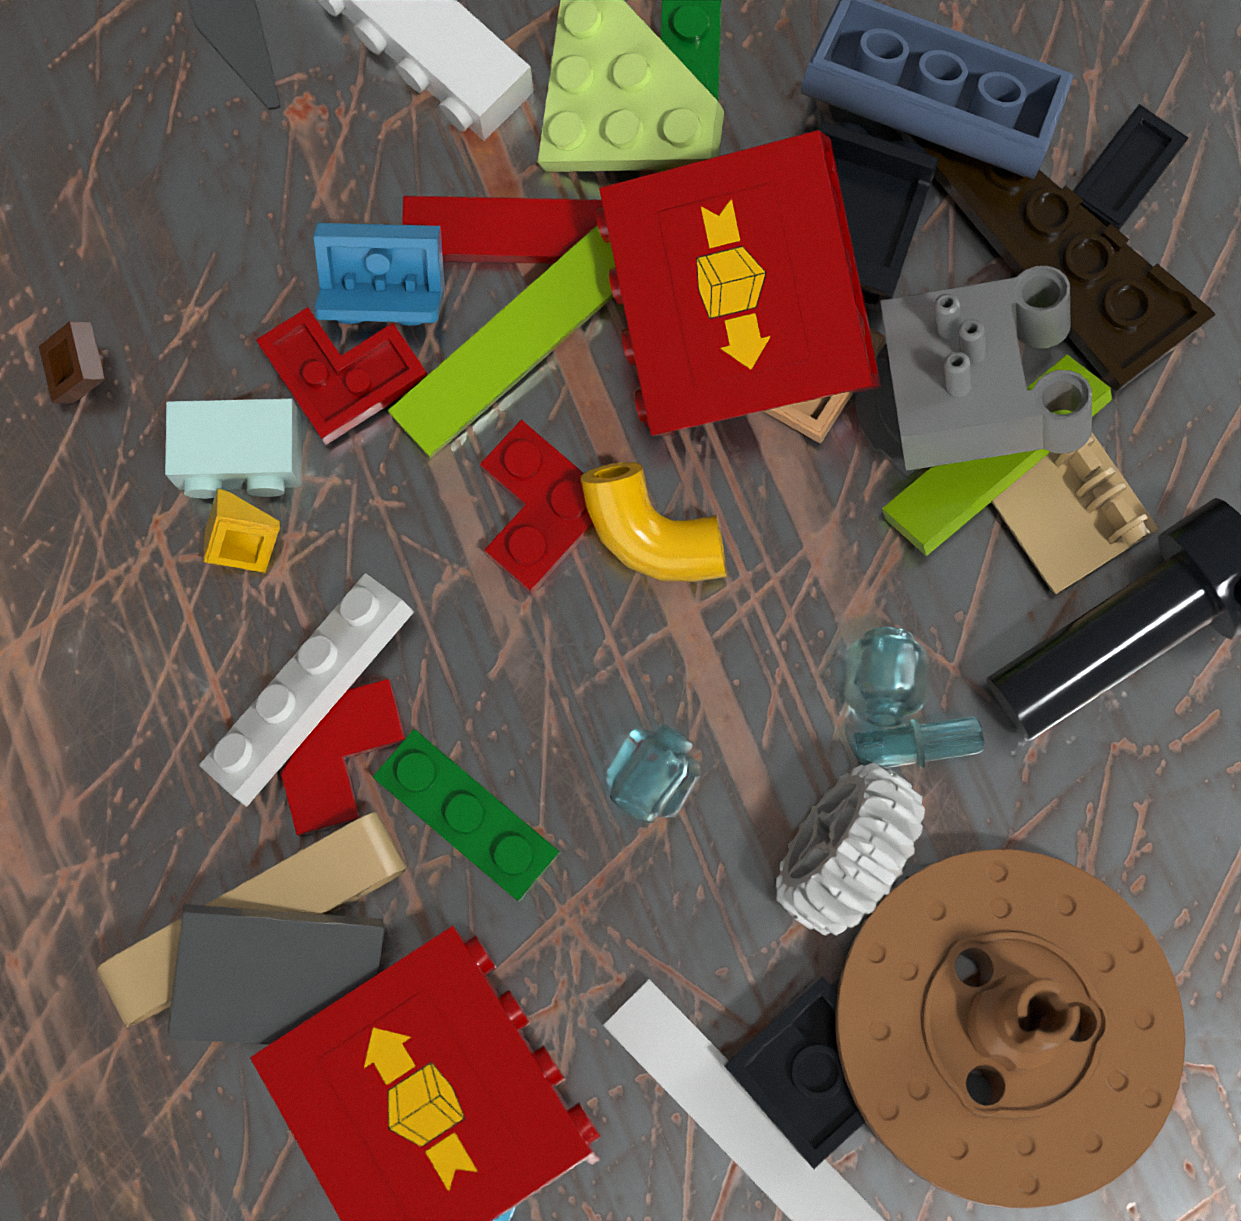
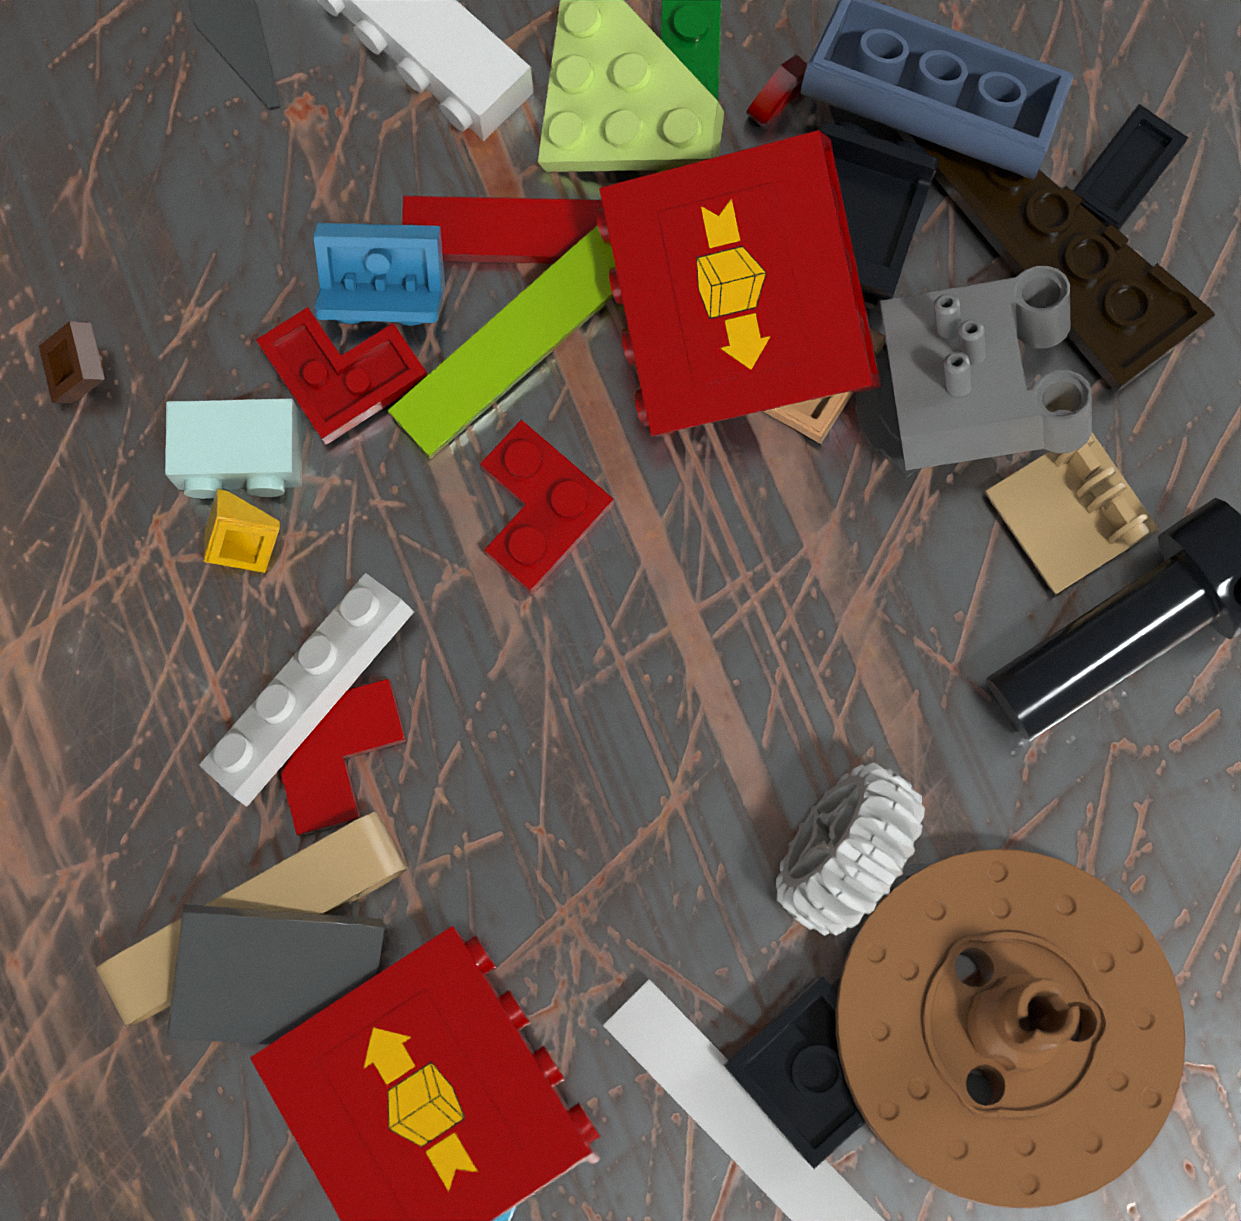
(466, 815): green plate -> none
(644, 538): yellow cylinder -> none
(653, 773): clear light blue head -> none
(778, 91): none -> red tile
(886, 676): clear light blue head -> none
(919, 743): clear light blue axle -> none
(956, 492): lime tile -> none

